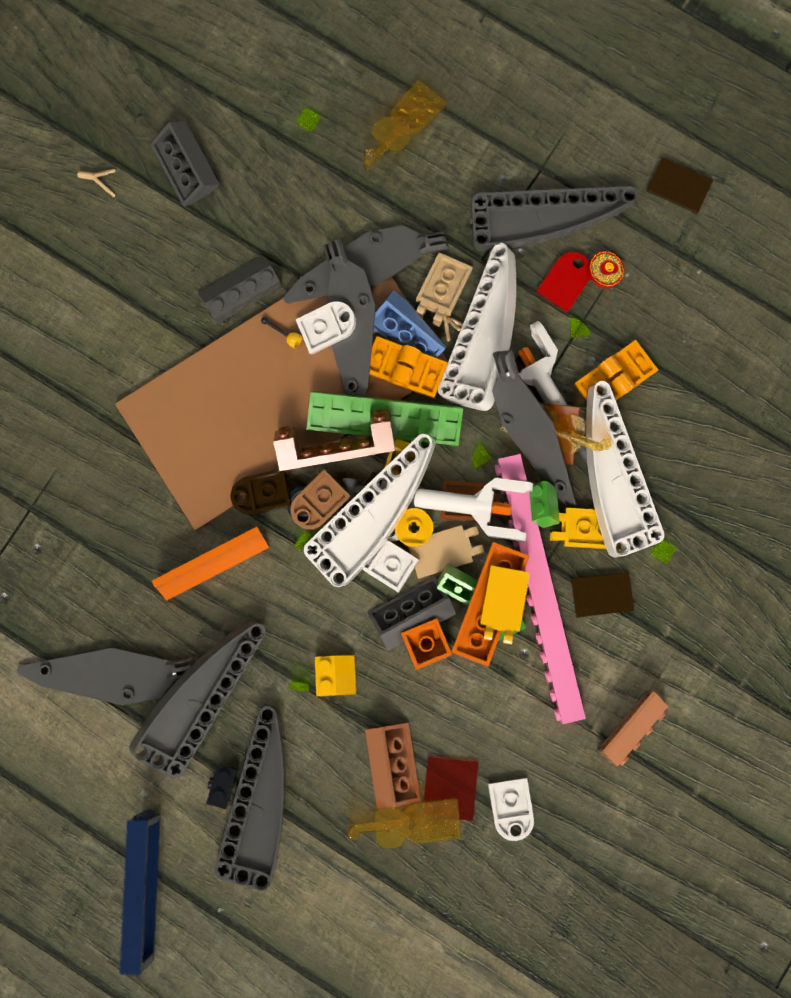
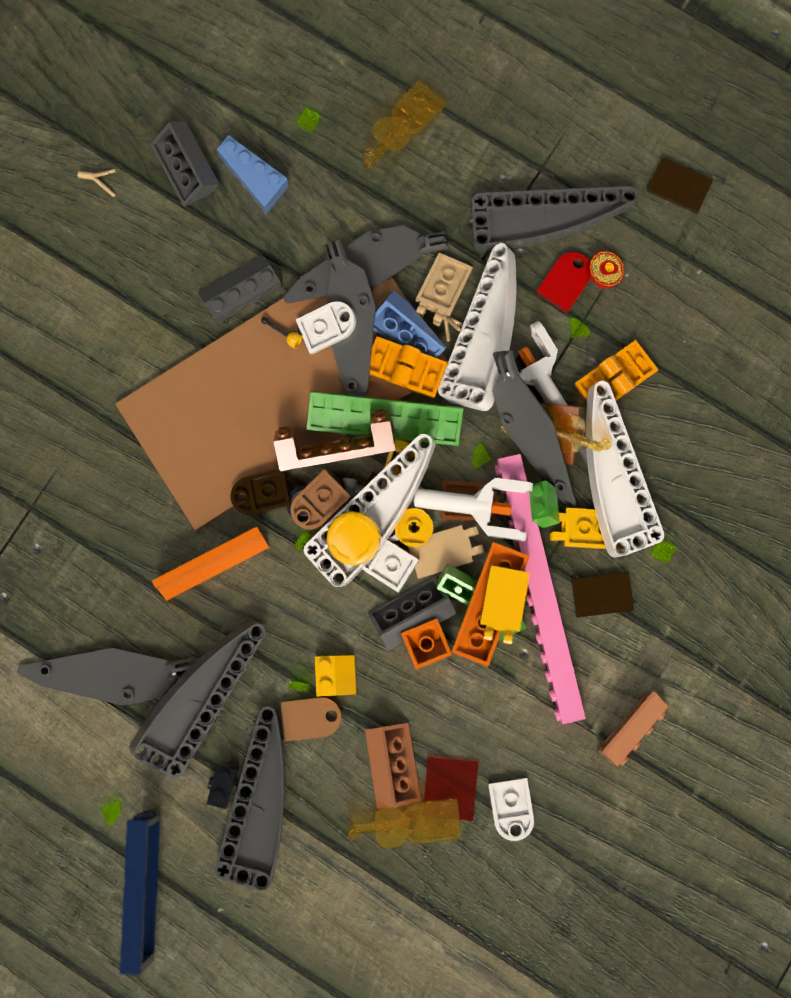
(111, 812): none -> clear neon green tile
(254, 174): none -> medium blue wedge
(308, 718): none -> medium nougat tile
(353, 538): none -> yellow piece

